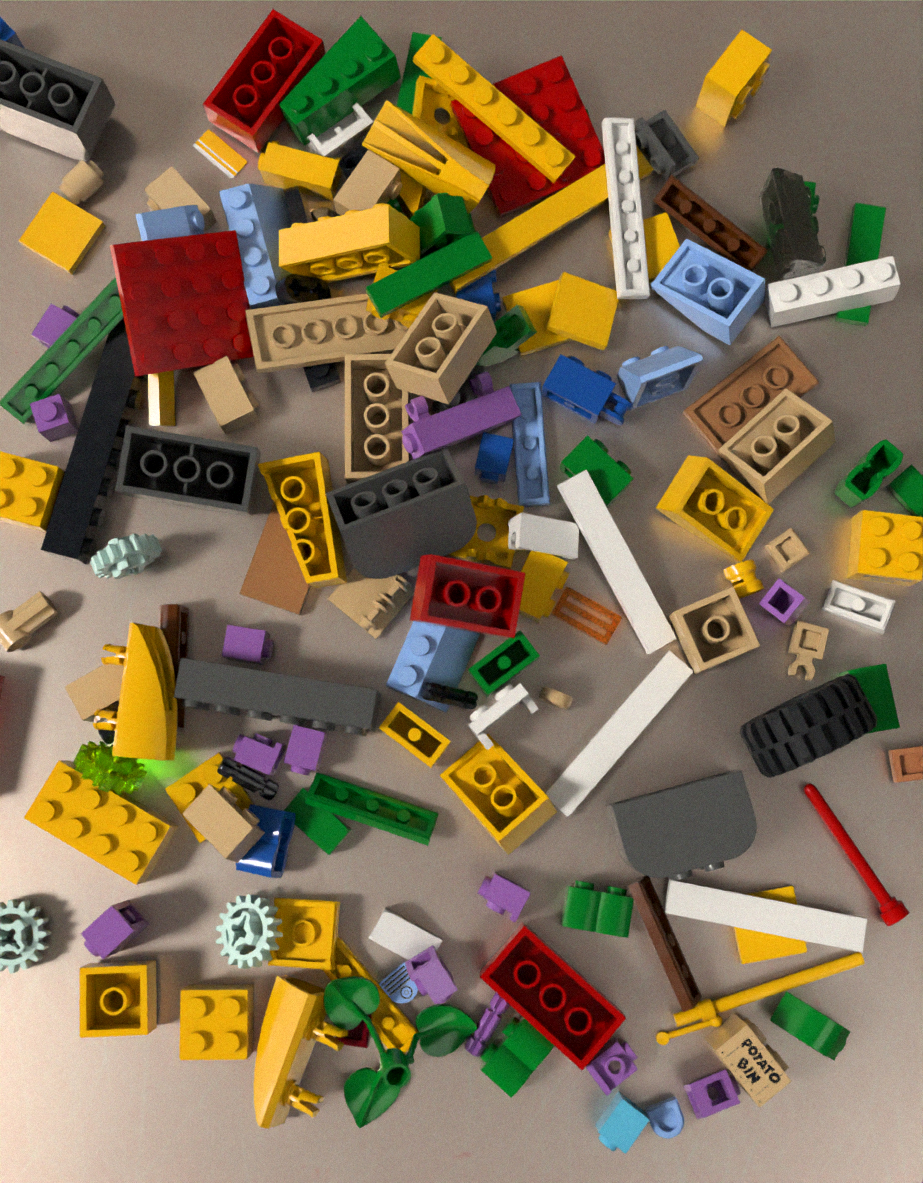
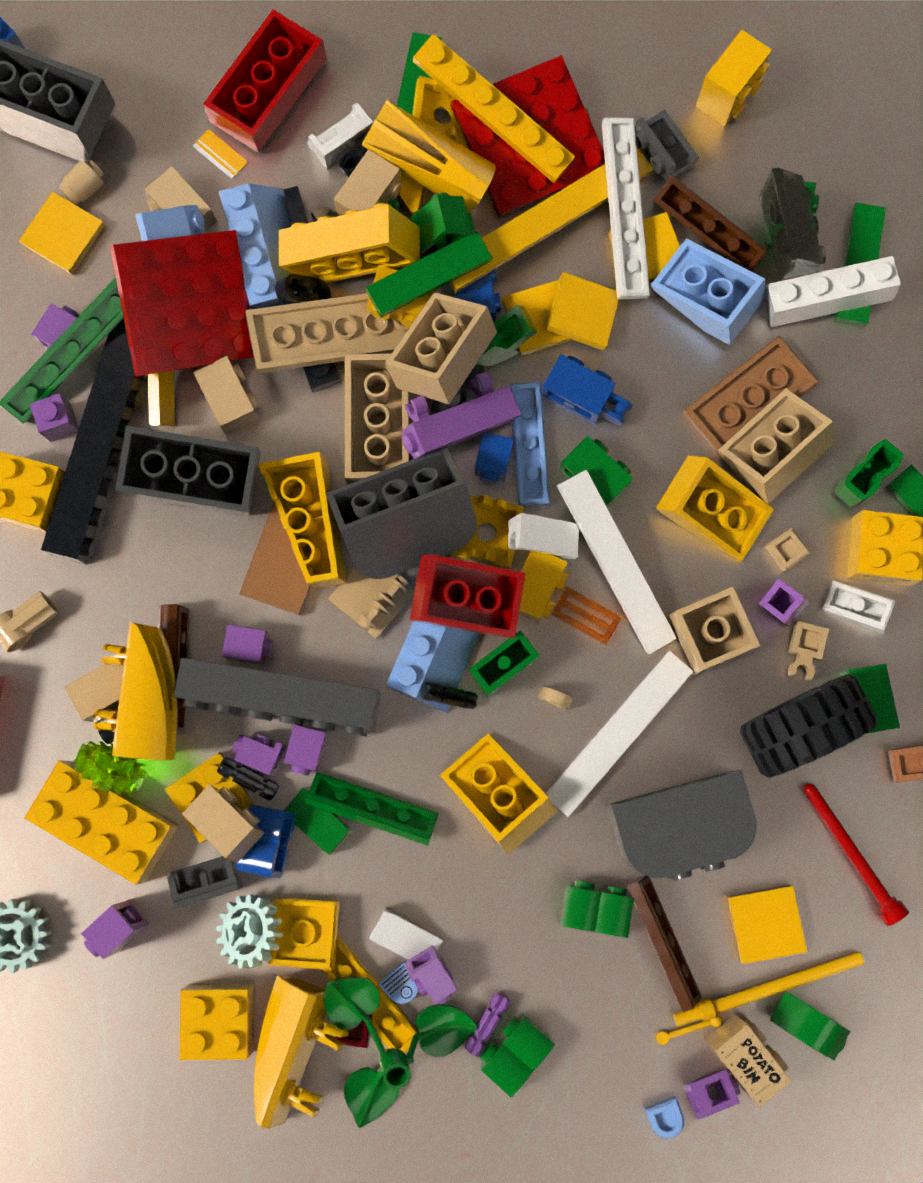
(118, 998): yellow brick -> none
(126, 556): light aqua gear -> none
(203, 881): none -> dark grey hinge
(292, 167): yellow brick -> none
(348, 74): green wedge -> none
(415, 735): yellow brick -> none
(504, 895): medium lavender brick -> none
(506, 701): white piece -> none
(552, 996): red brick -> none
(599, 1065): medium lavender brick -> none
(621, 1123): medium azure brick -> none
(658, 375): light blue slope -> none
(744, 578): yellow wheel -> none
(765, 915): white tile -> none

